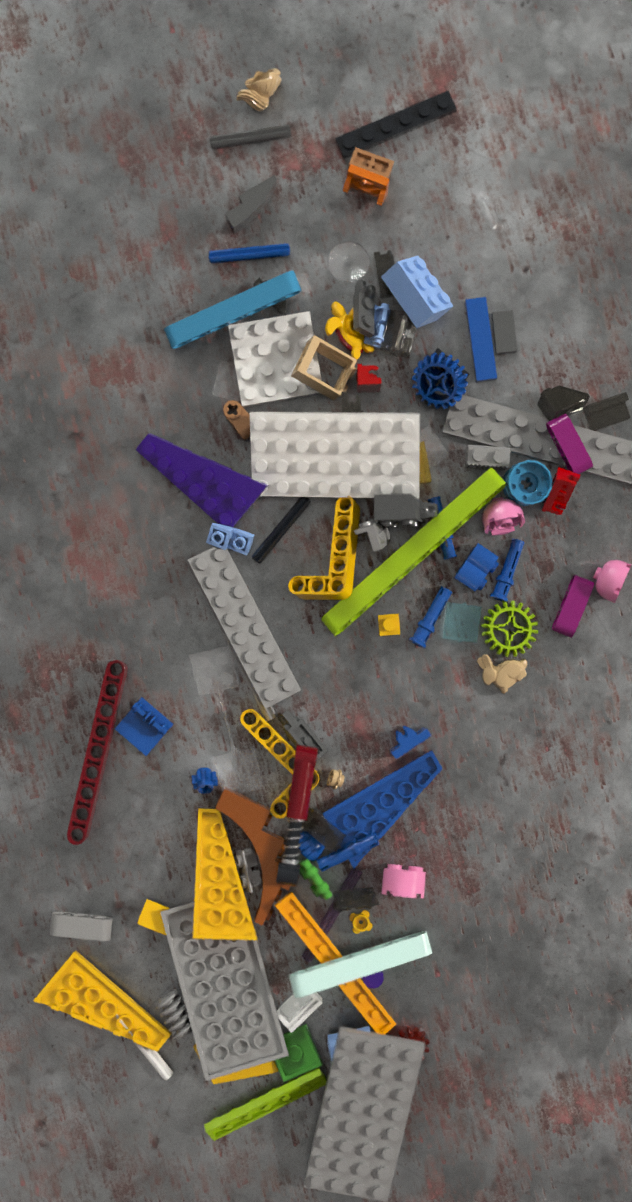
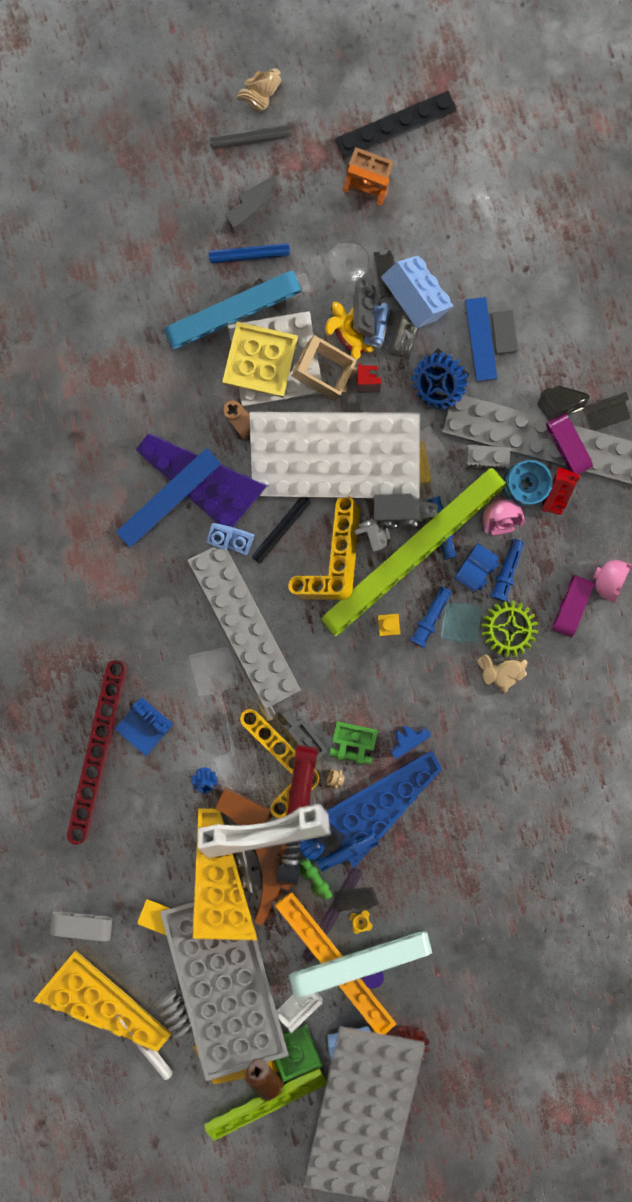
(168, 497): none -> blue tile
(260, 359): none -> light yellow plate
(263, 1080): none -> reddish brown piece
(300, 825): none -> white arch
(354, 736): none -> bright green plate
(403, 882): bright pink brick -> none

